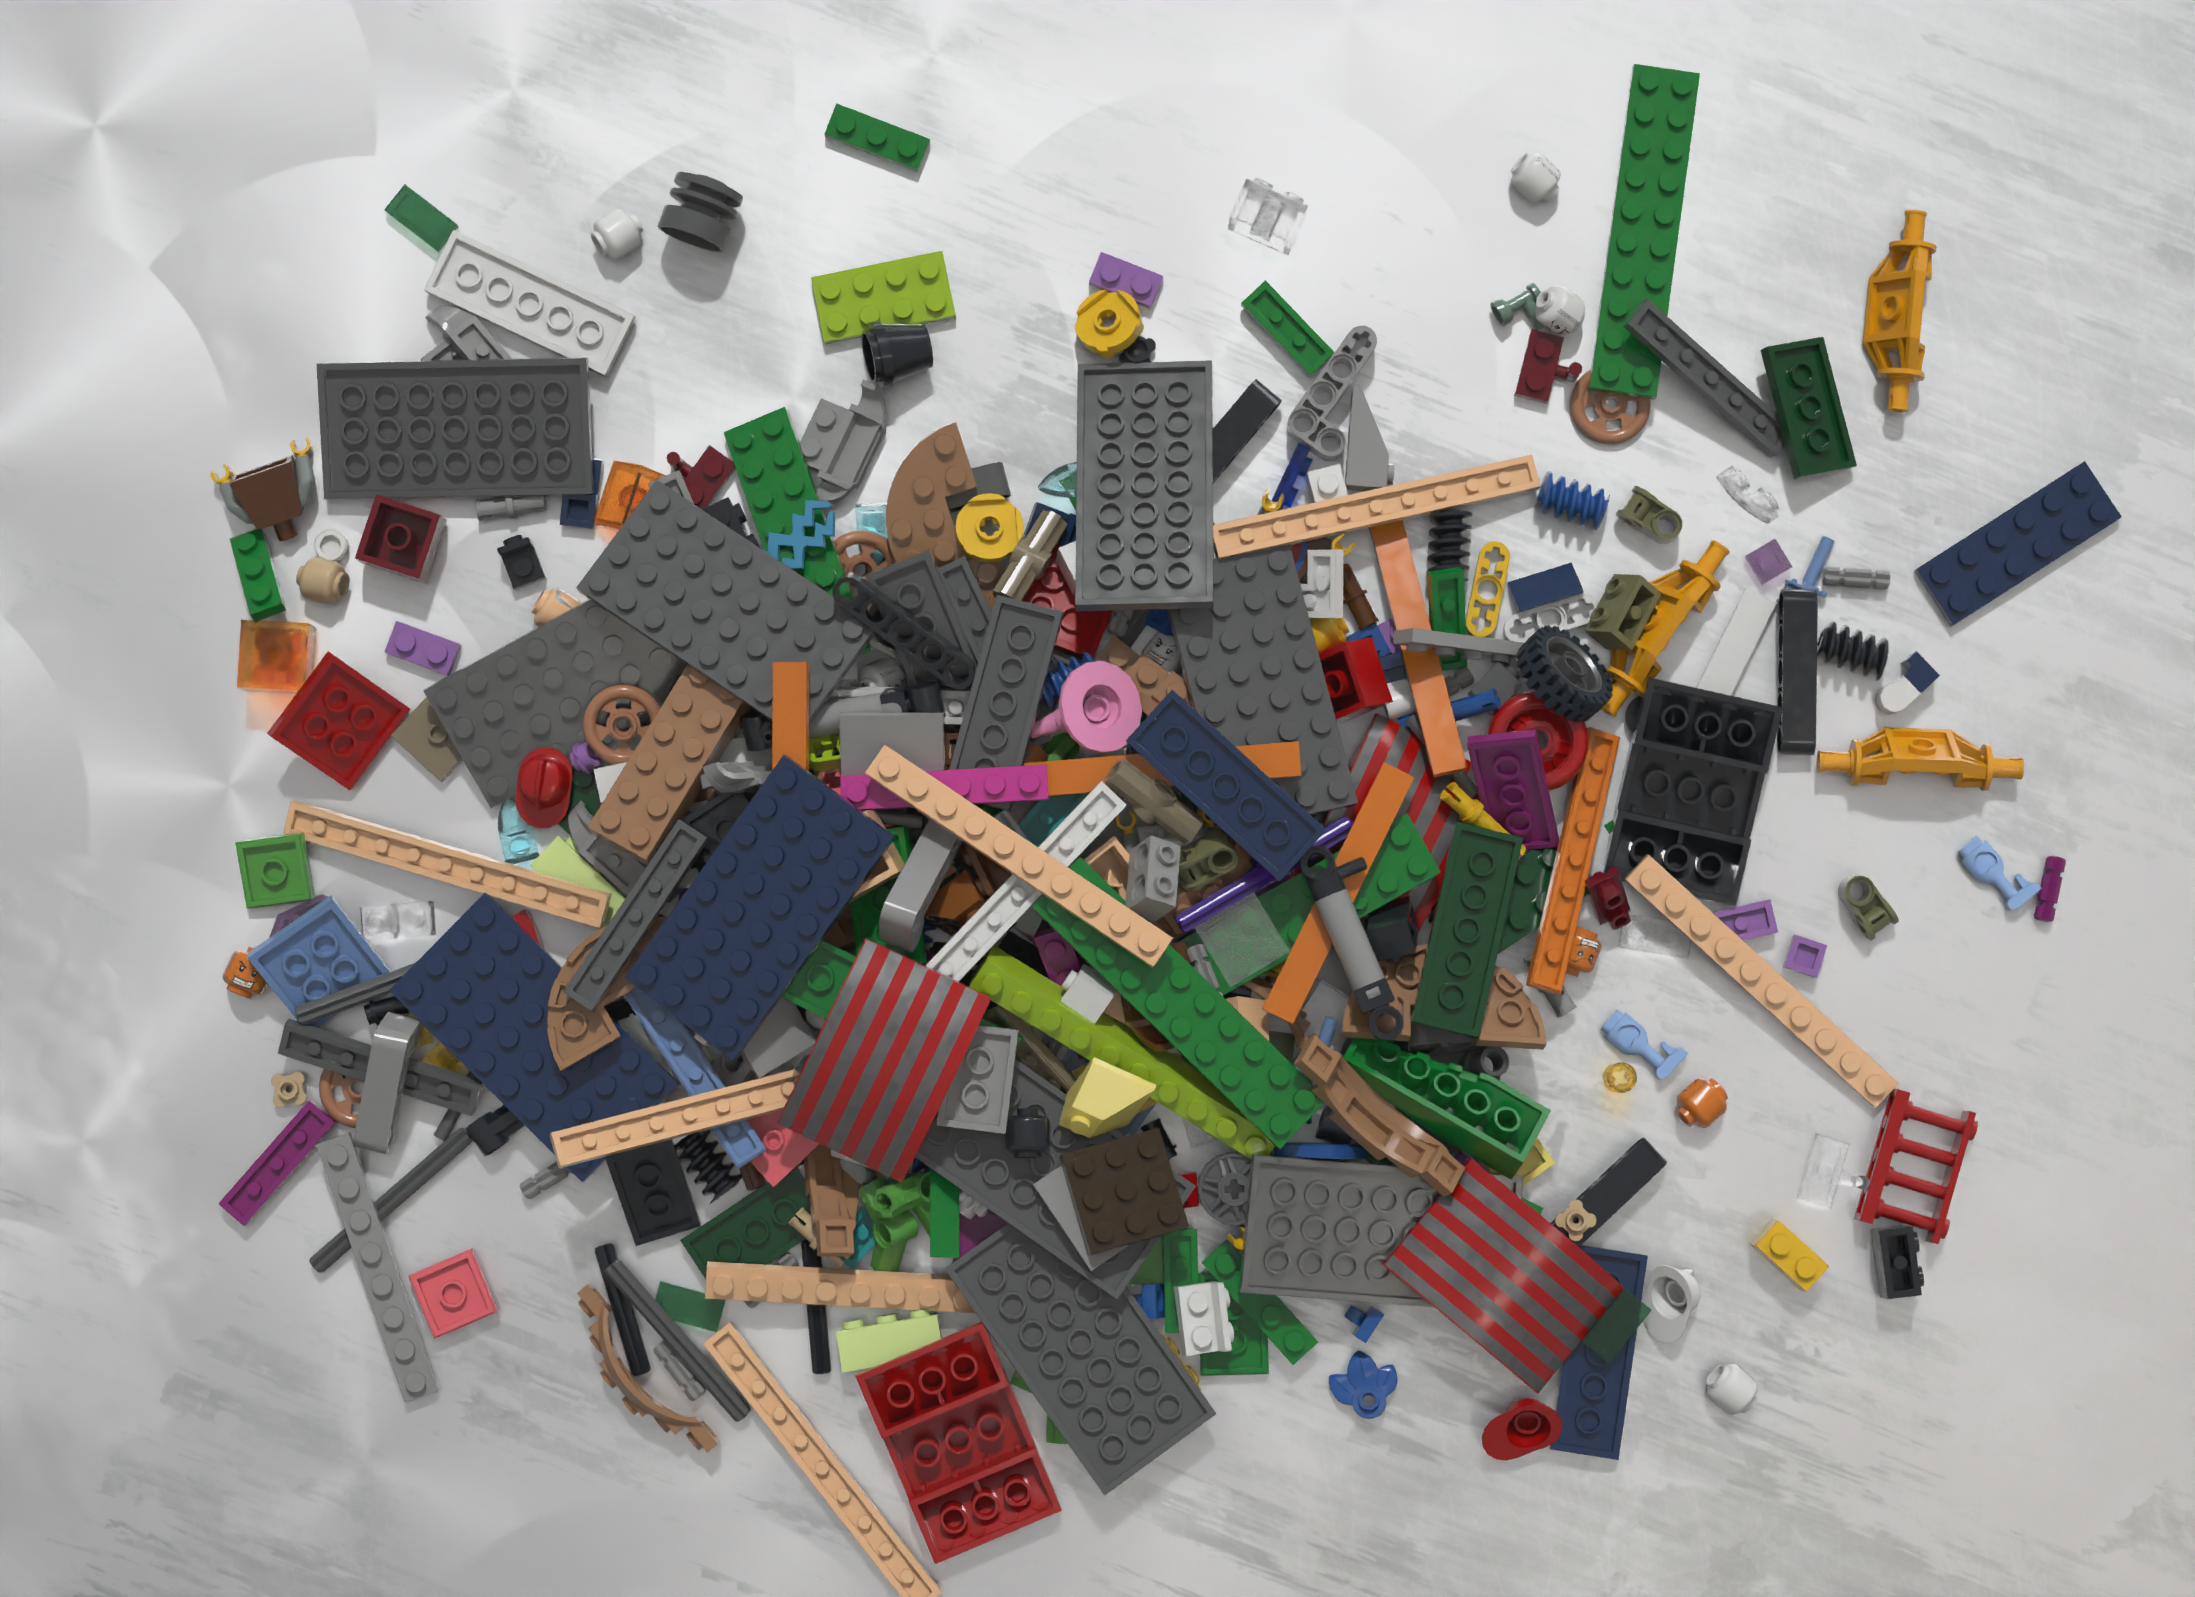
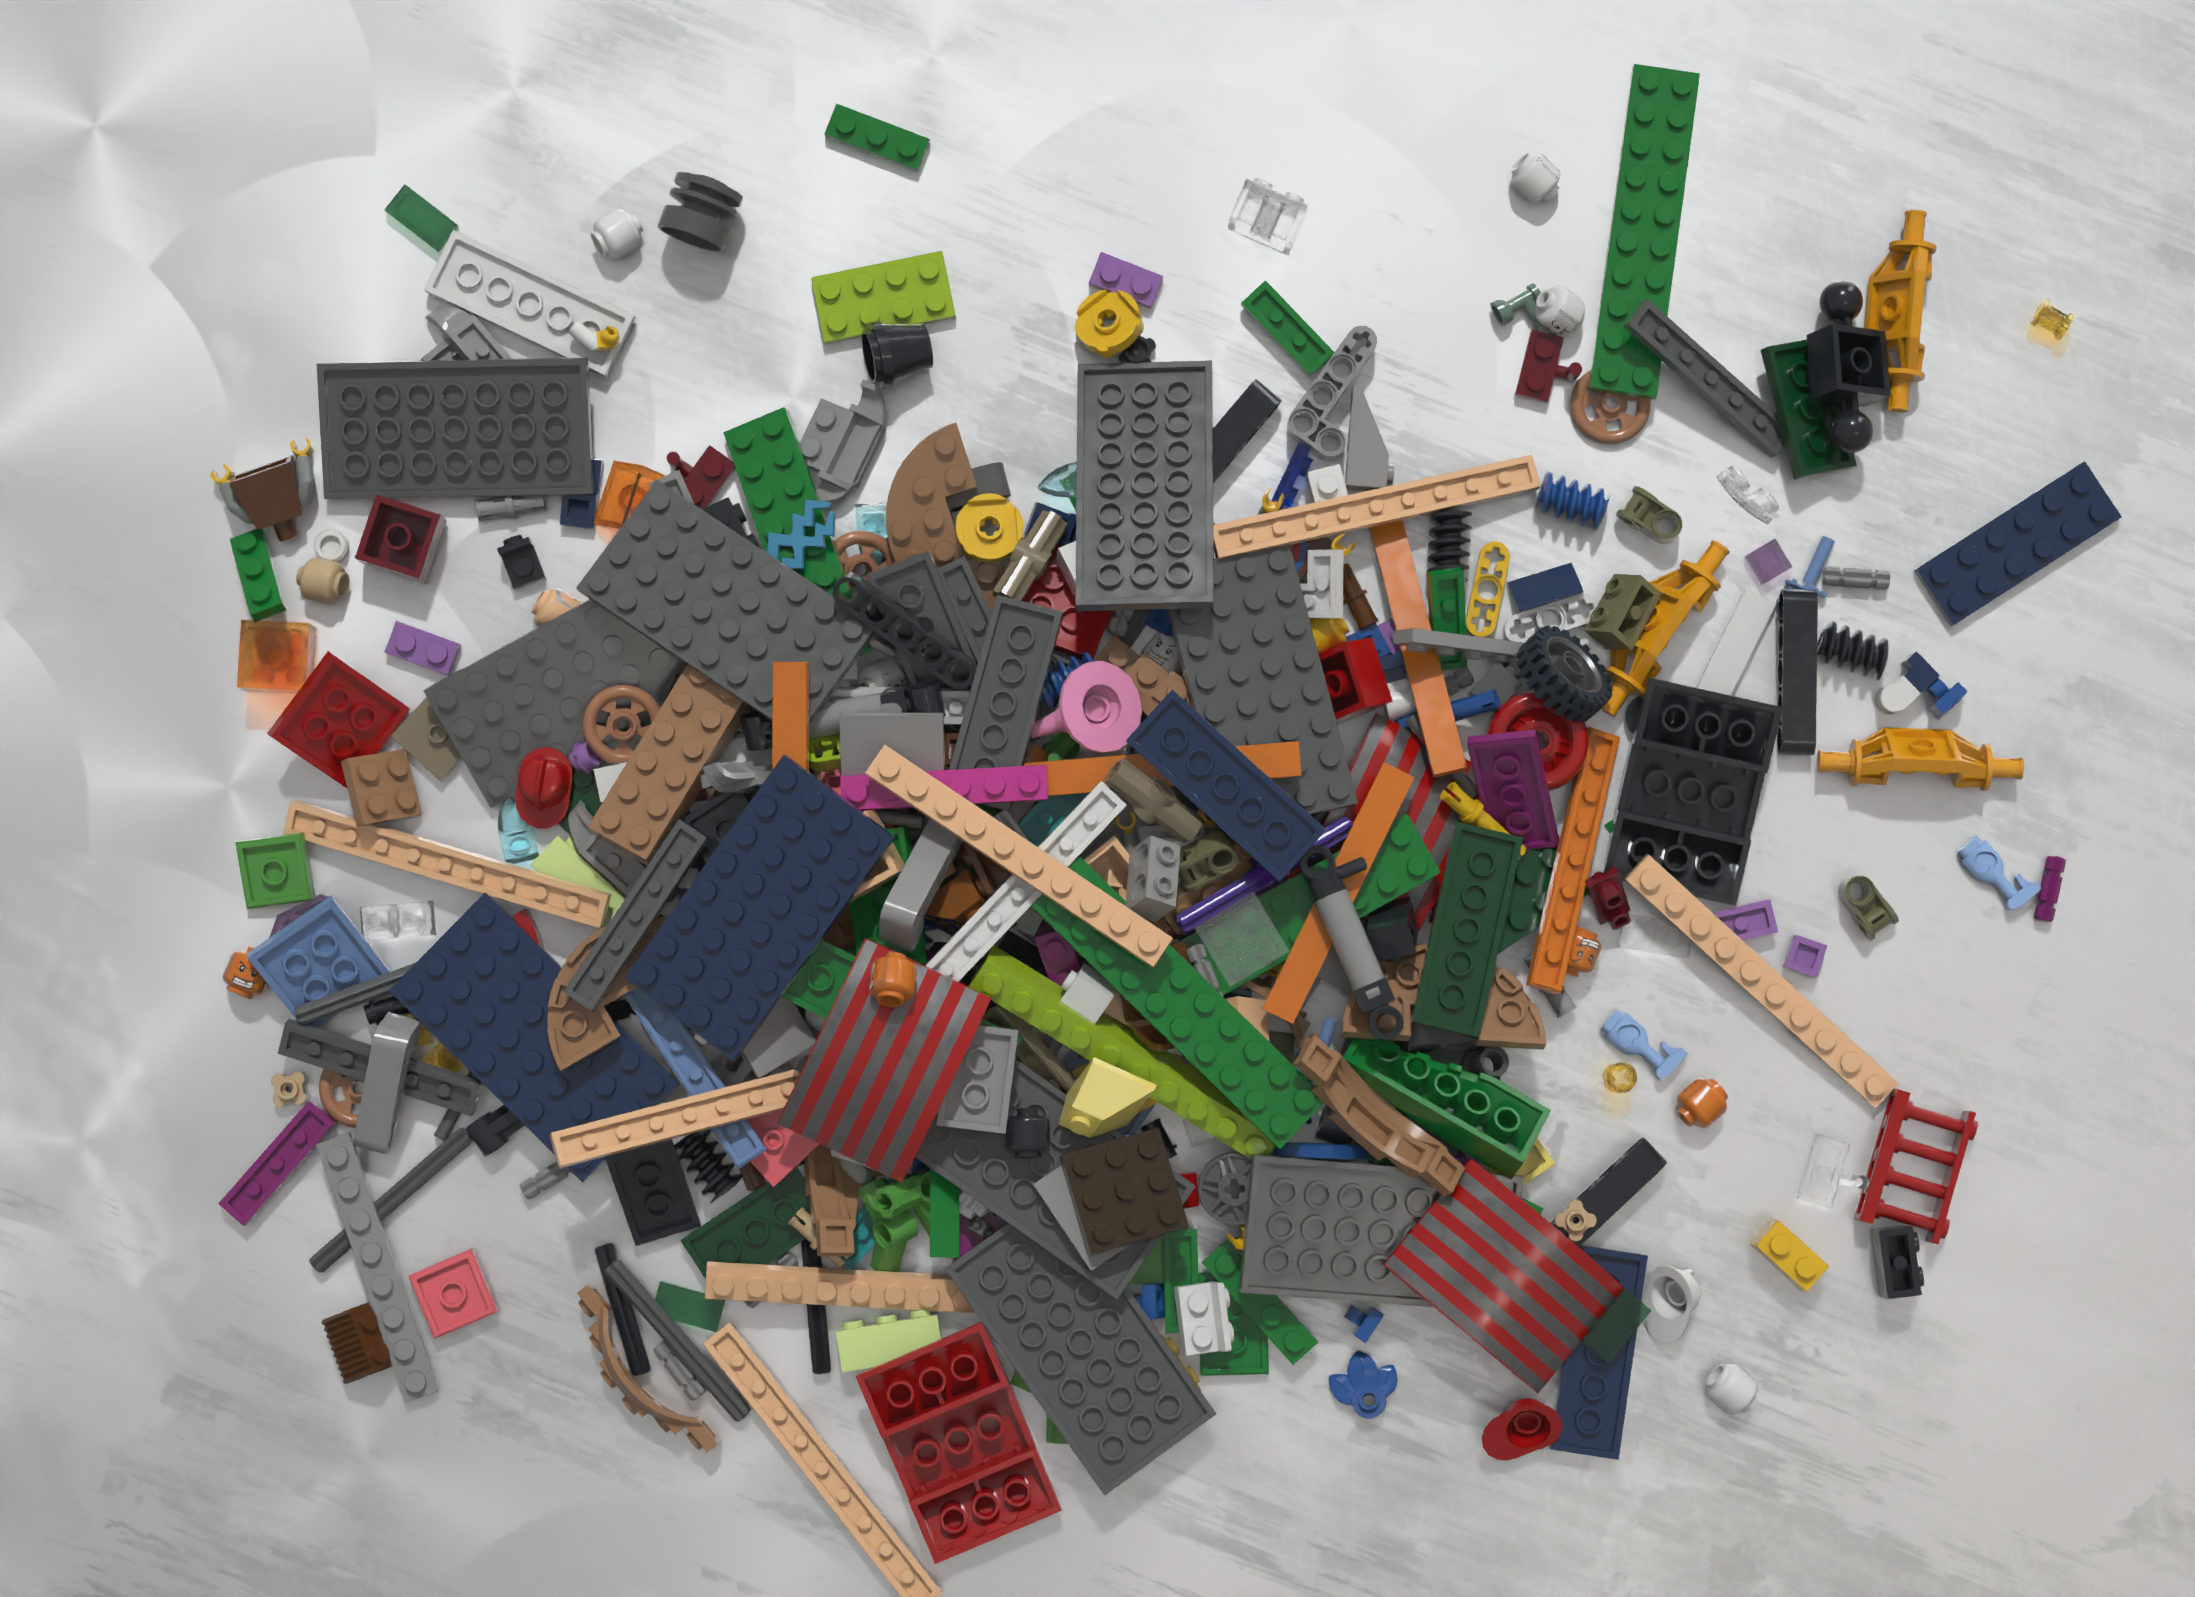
(357, 1343): none -> reddish brown brick
(381, 787): none -> medium nougat plate
(595, 341): none -> arm
(893, 980): none -> orange head
(979, 1227): none -> dark grey piece
(1847, 366): none -> black brick
(1945, 698): none -> blue tile
(2052, 319): none -> clear yellow bush

